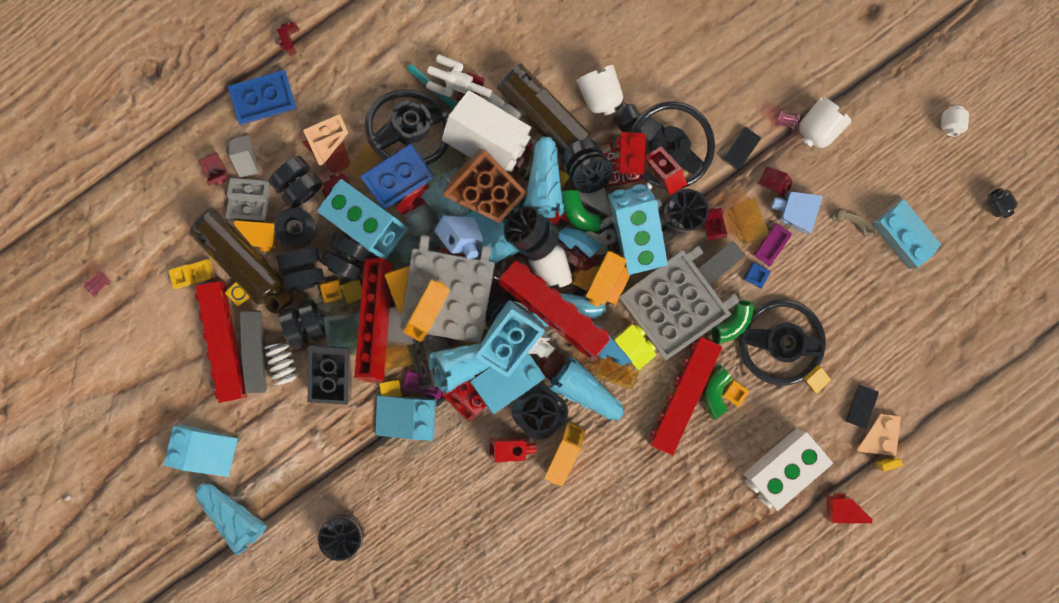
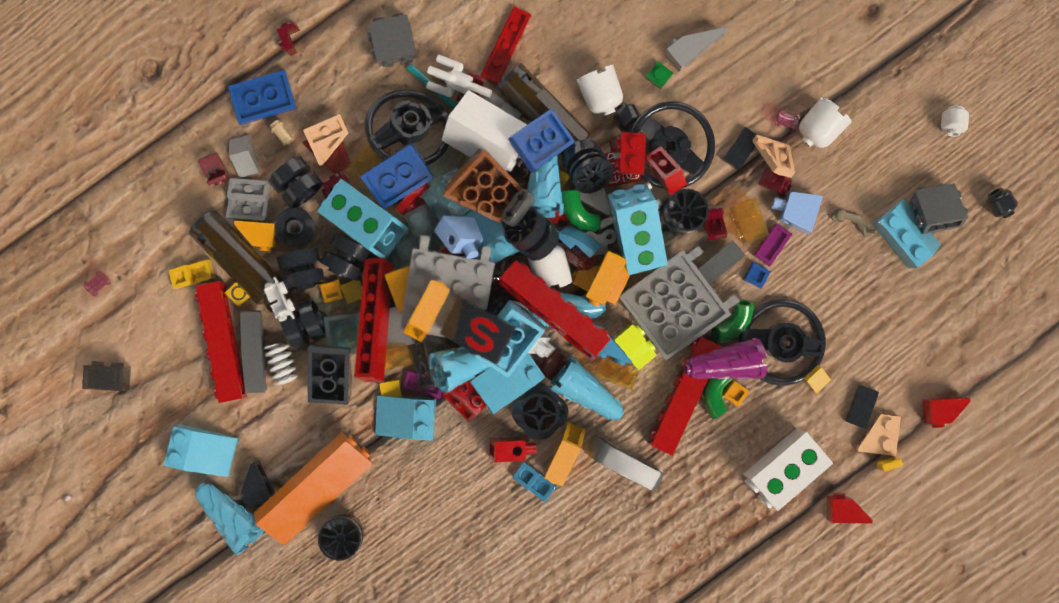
(106, 377): none -> clear smoke brick
(256, 486): none -> black slope
(282, 134): none -> tan pin
(283, 306): none -> white hinge
(313, 488): none -> orange brick
(391, 40): none -> dark grey brick
(477, 330): none -> black slope
(506, 45): none -> red tile
(517, 208): none -> dark grey beam
(534, 481): none -> dark azure slope
(541, 140): none -> blue plate
(624, 463): none -> beam
(659, 75): none -> green plate
(689, 47): none -> light grey slope
(737, 361): none -> magenta cone
(776, 155): none -> light nougat wing
(938, 208): none -> dark grey brick
(943, 410): none -> red slope

